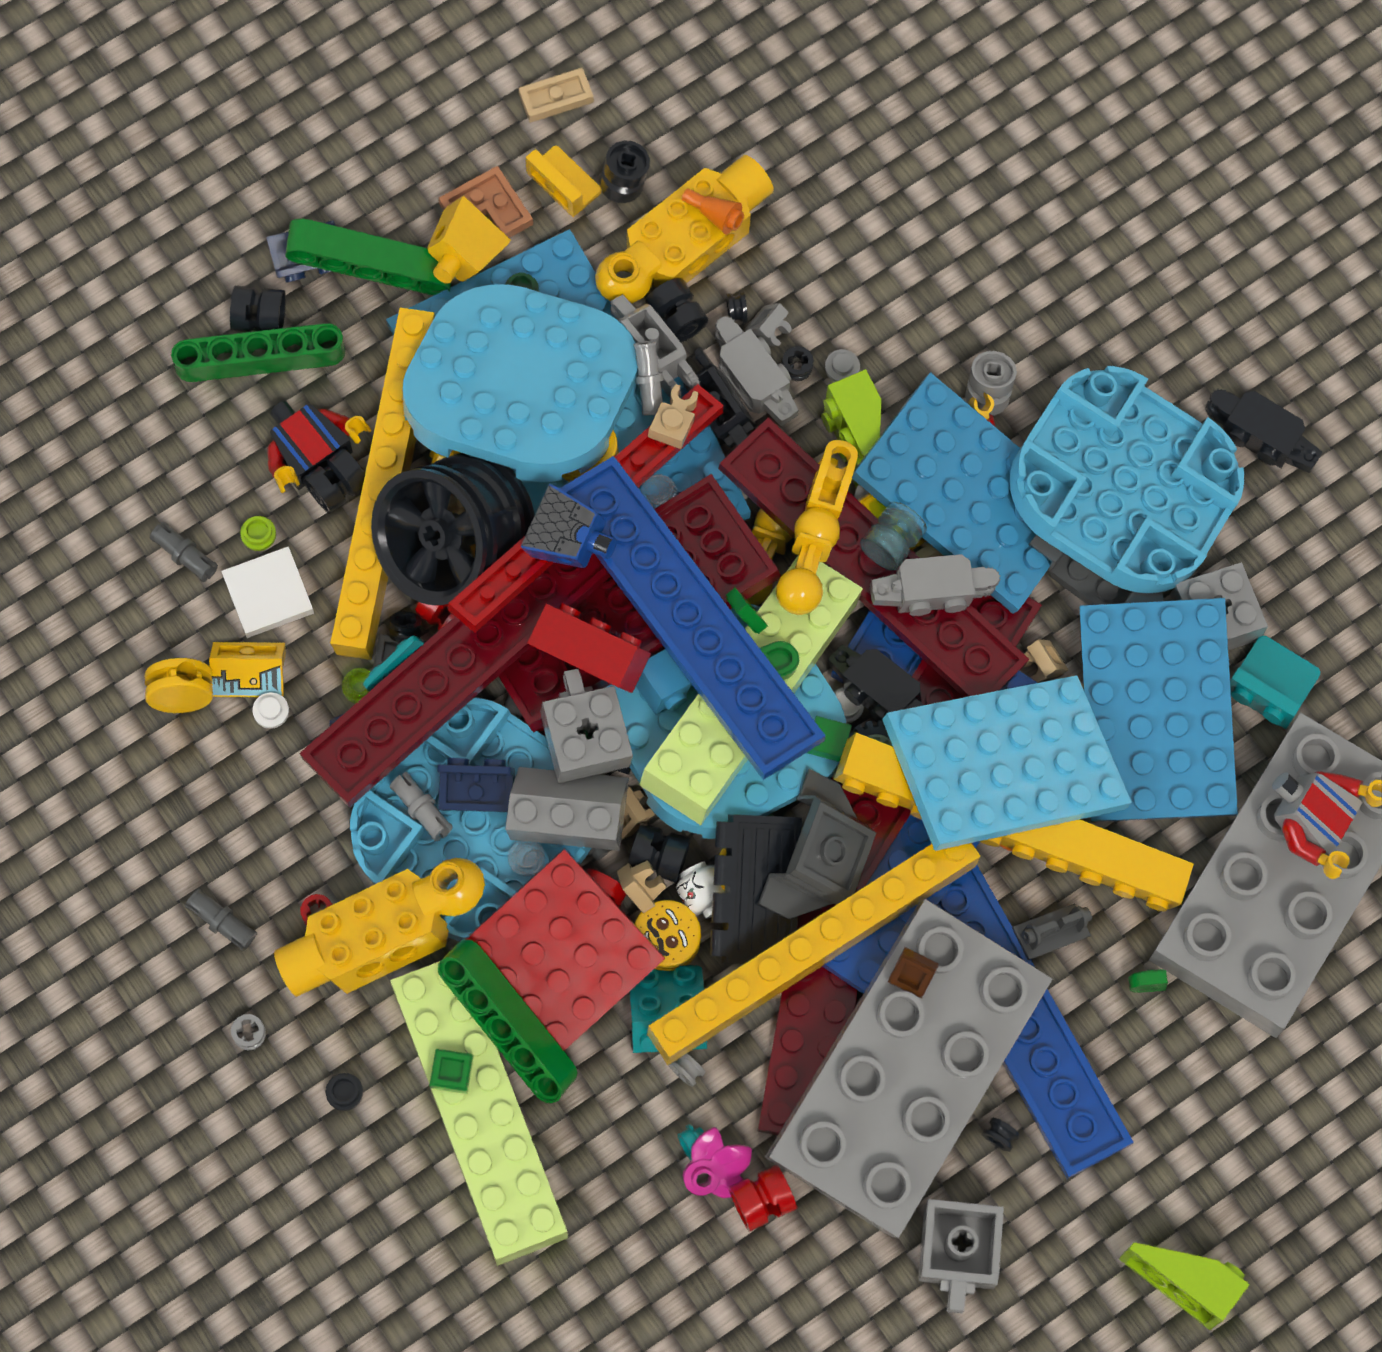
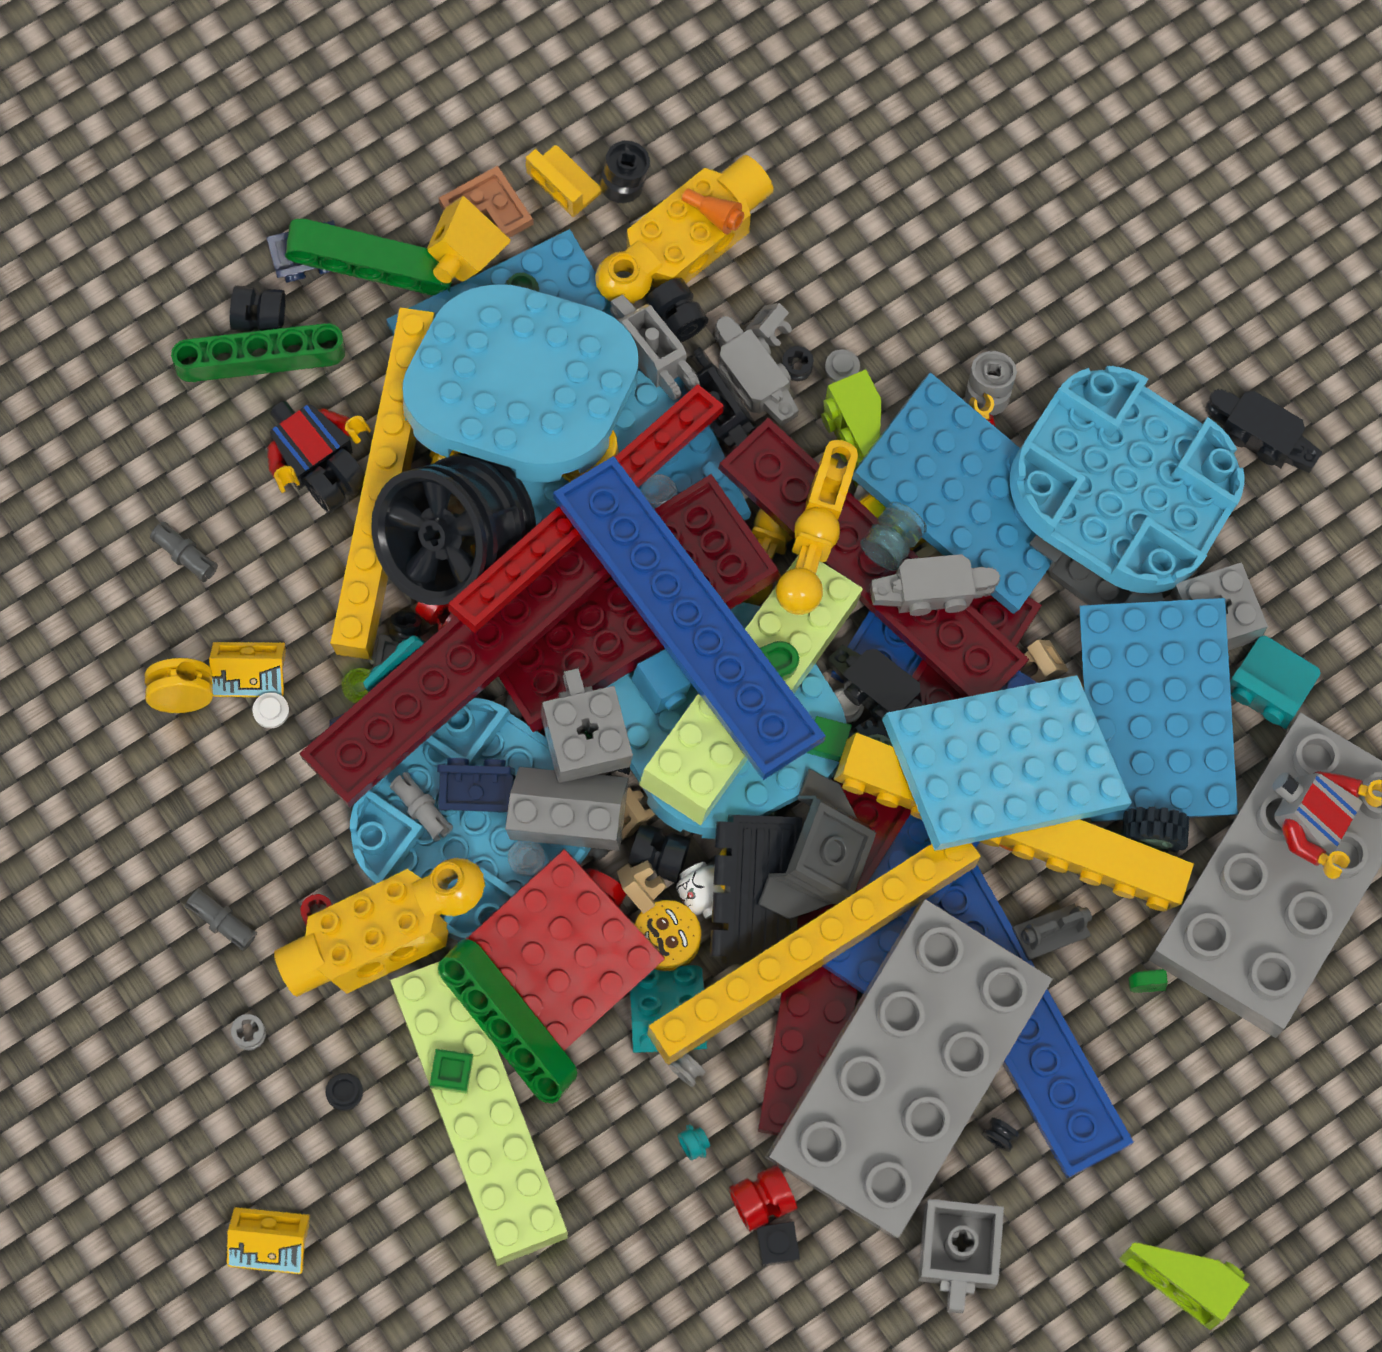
(258, 533): lime plate -> none
(267, 592): white tile -> none
(267, 1240): none -> yellow panel
(556, 95): tan plate -> none
(566, 531): torso -> none
(590, 646): red brick -> none
(648, 376): light grey pin -> none
(674, 419): tan plate -> none
(720, 1162): dark pink plate -> none
(737, 307): black bush -> none
(746, 611): green tile -> none
(778, 1244): none -> black plate
(913, 972): reddish brown tile -> none
(1157, 828): none -> black wheel

